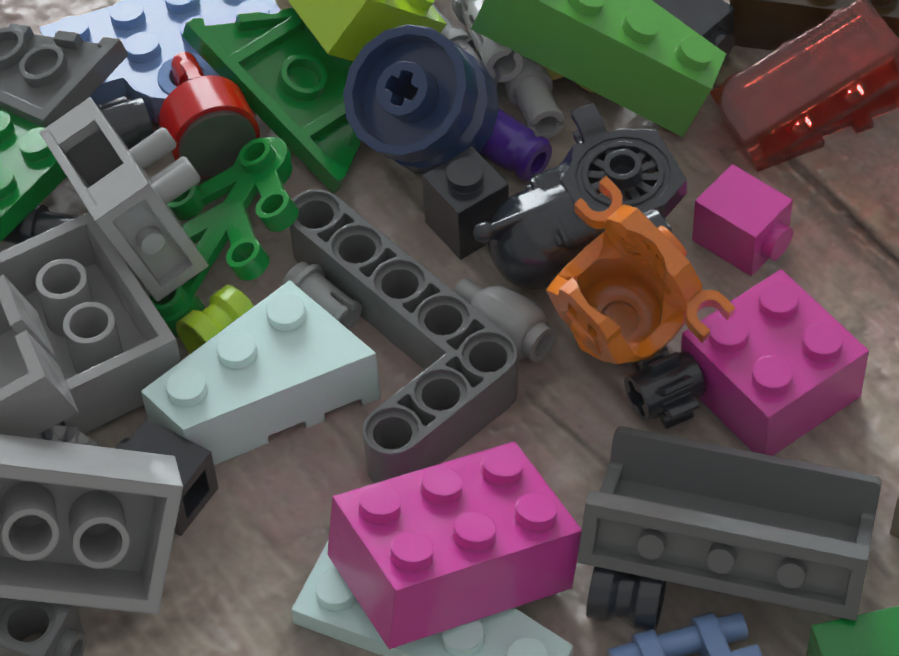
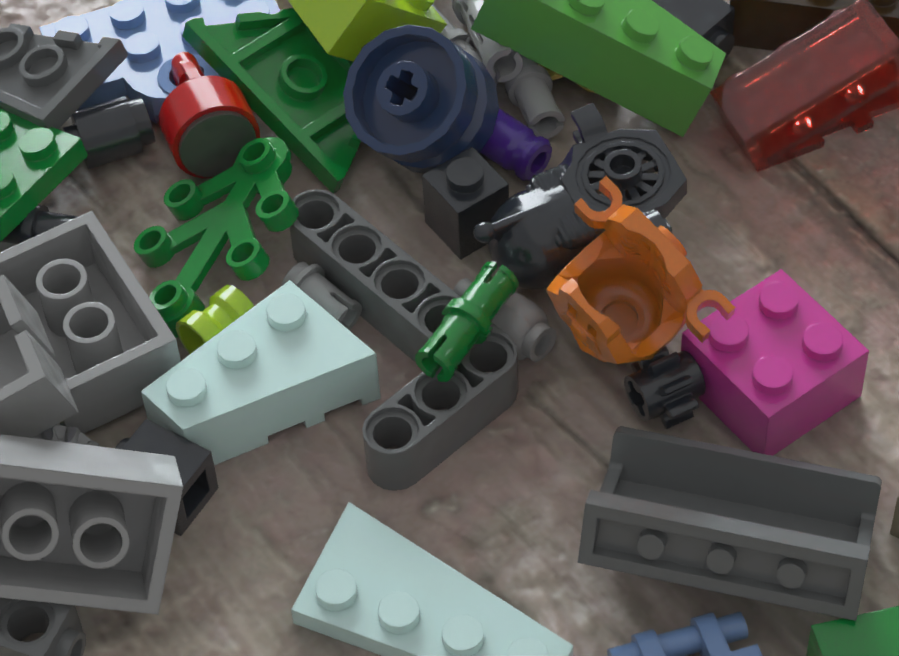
(124, 199): light grey piece -> none
(452, 543): dark pink brick -> none
(466, 321): none -> green pin
(627, 596): black wheel -> none
(742, 220): dark pink brick -> none

